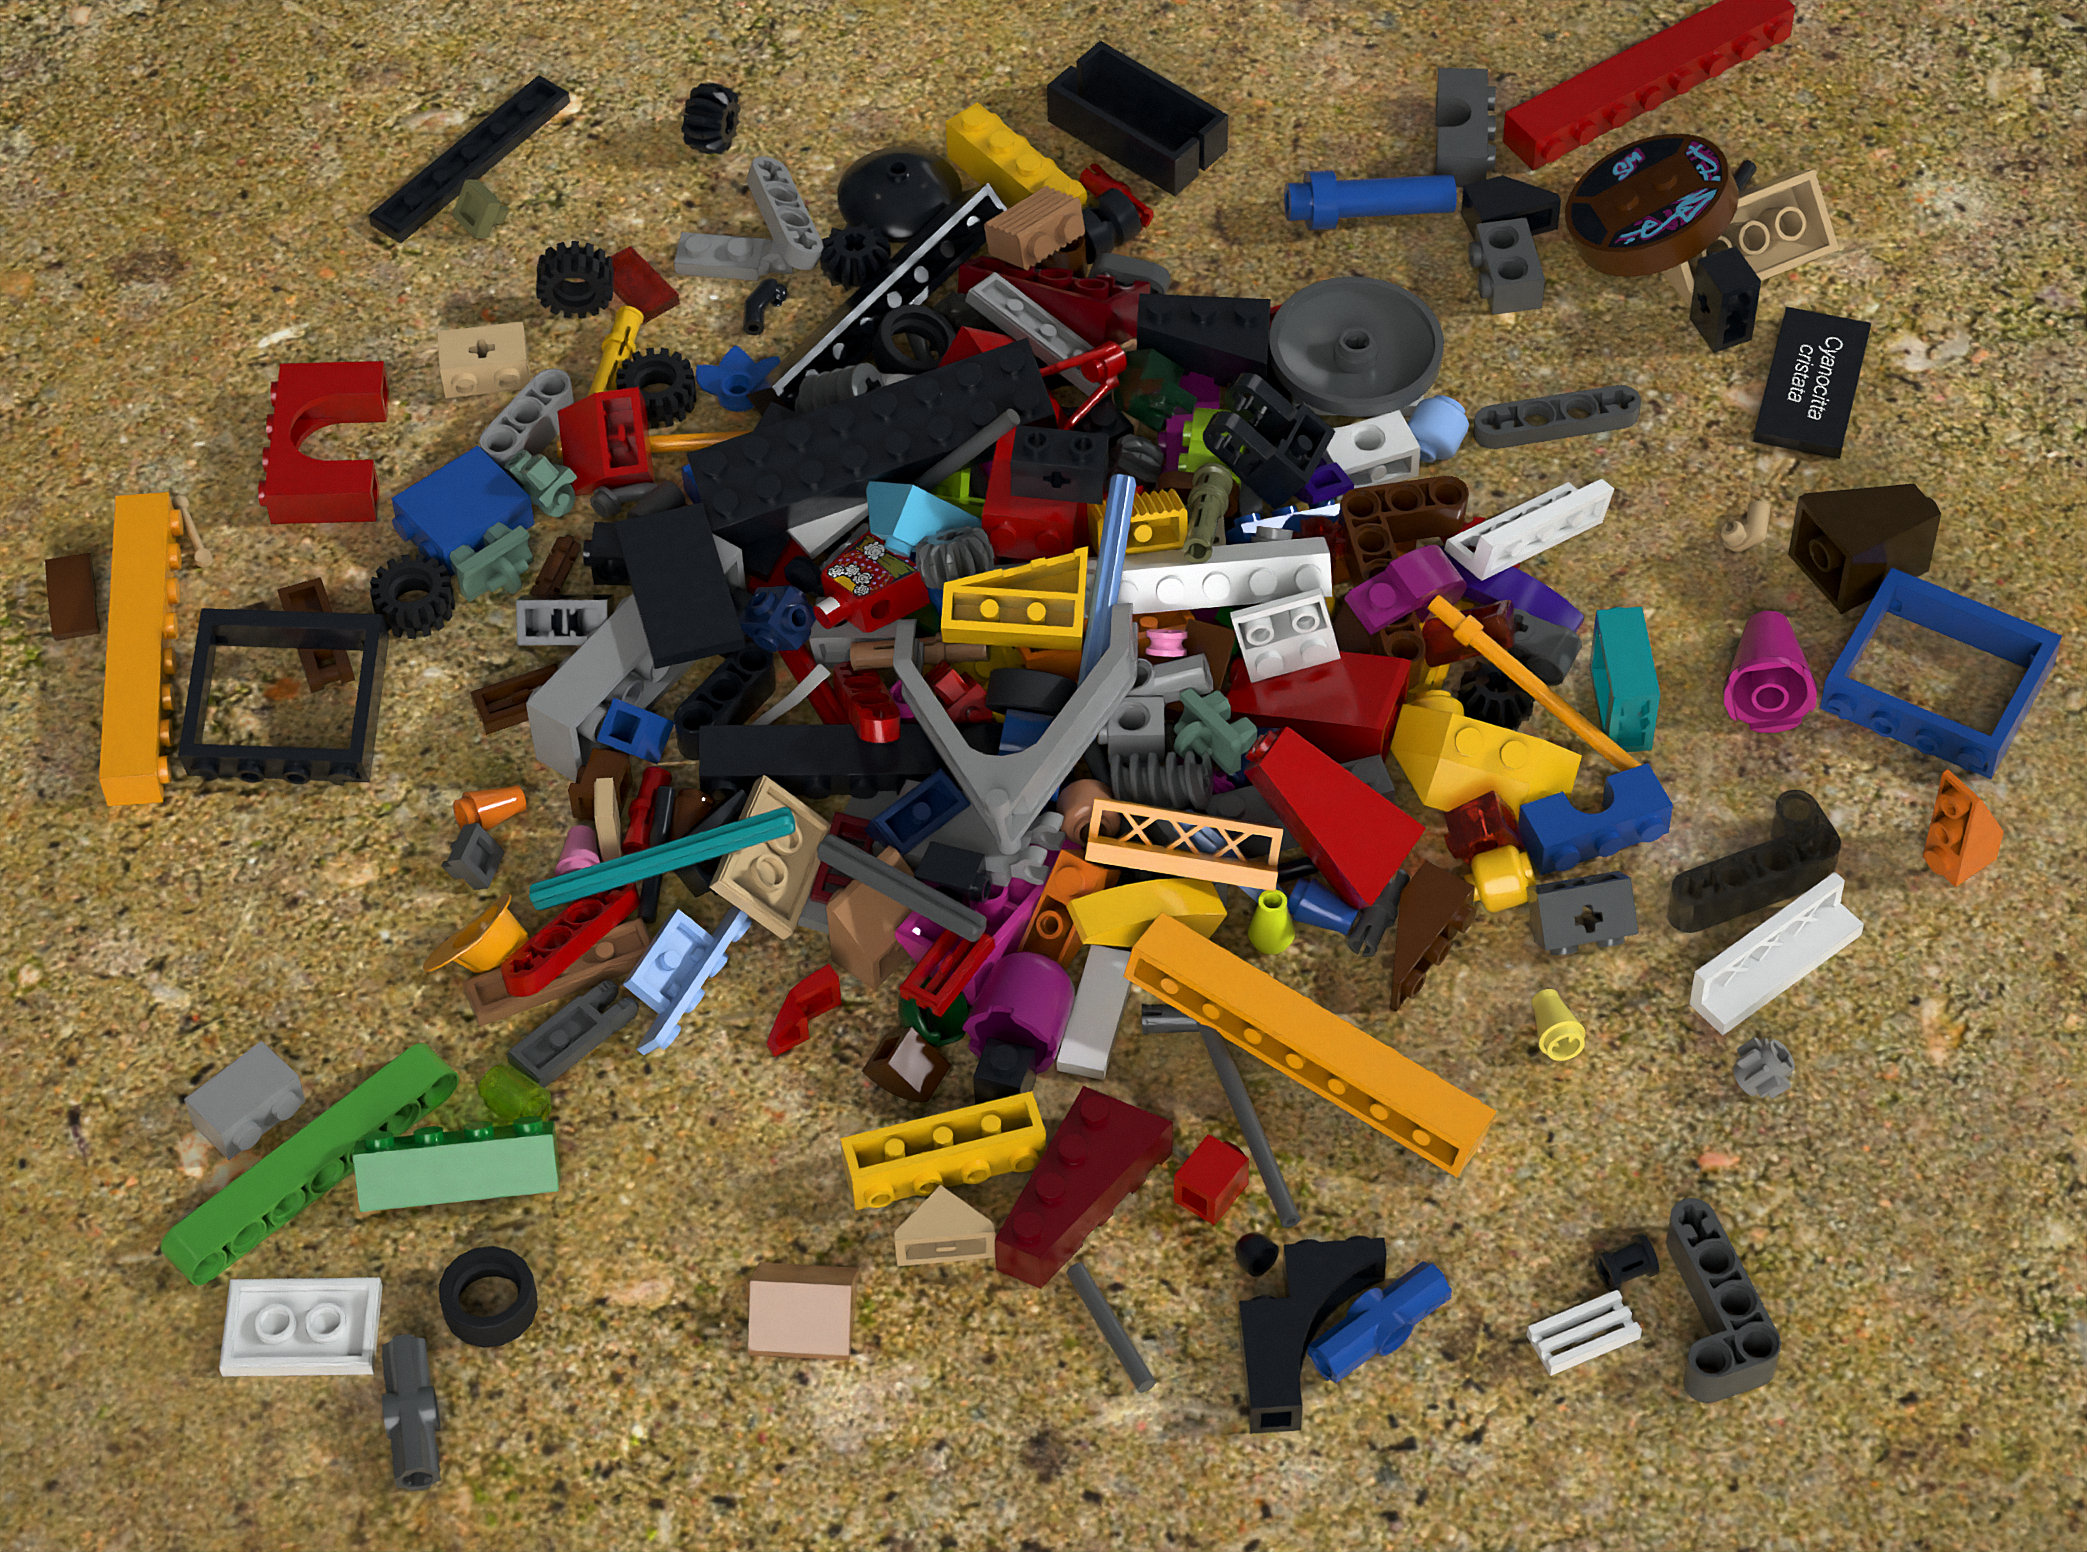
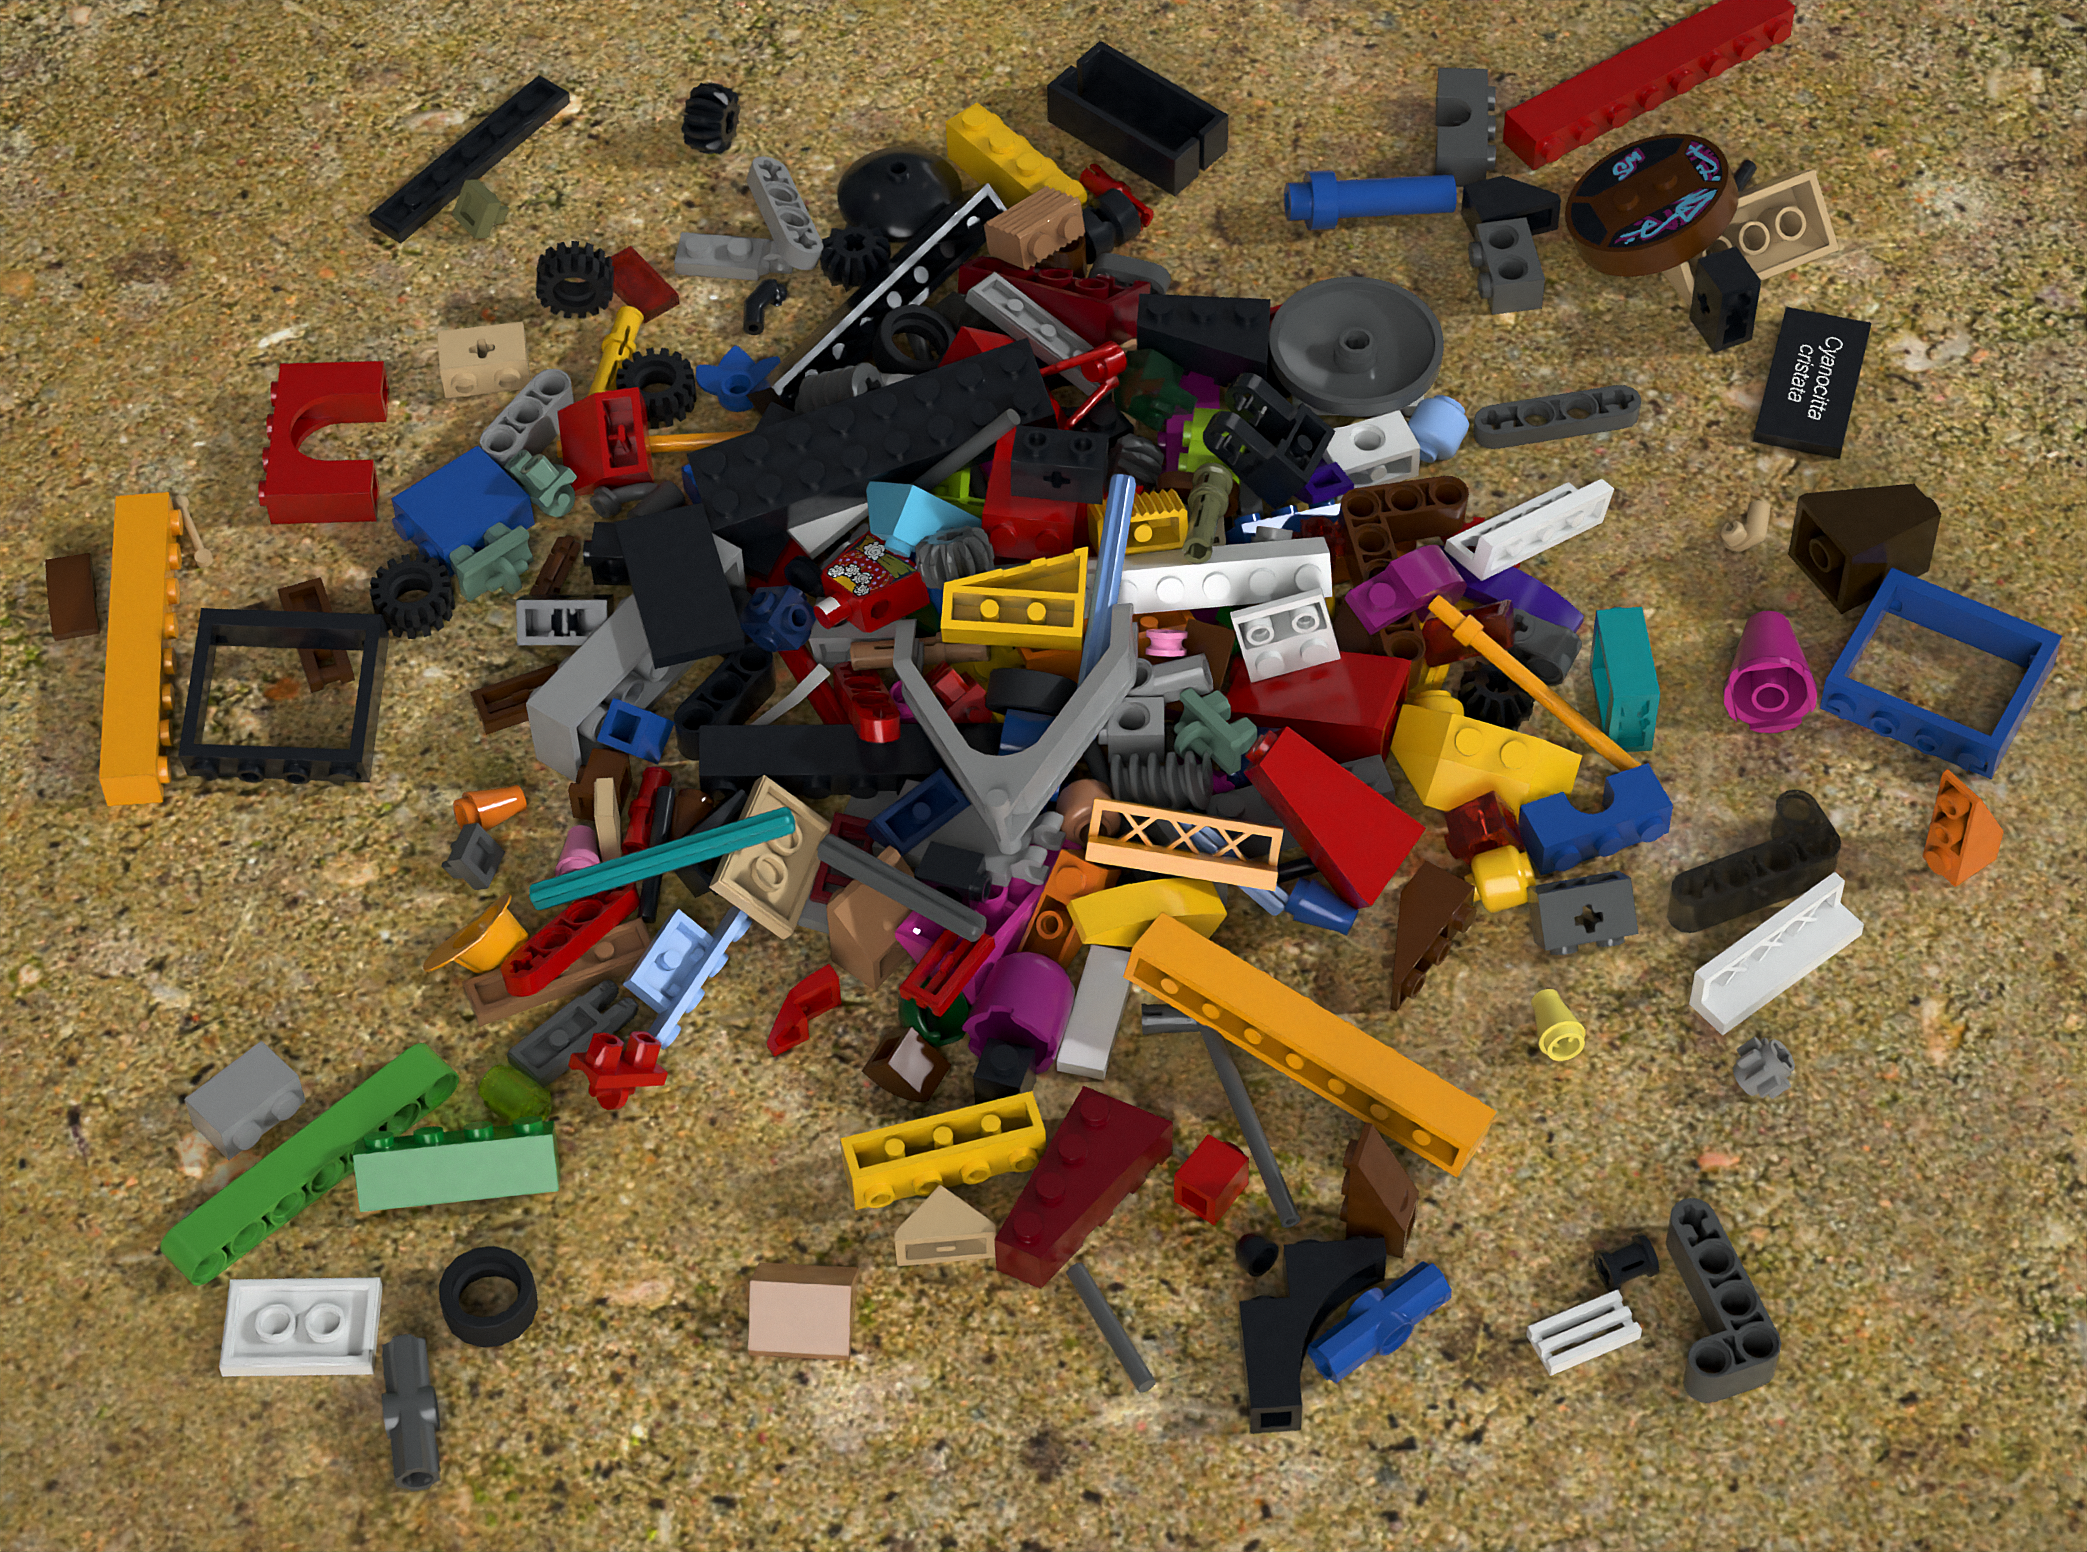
(617, 1073): none -> red hips
(1271, 924): neon yellow cone -> none
(1377, 1193): none -> reddish brown slope
(1378, 917): dark grey pin -> none

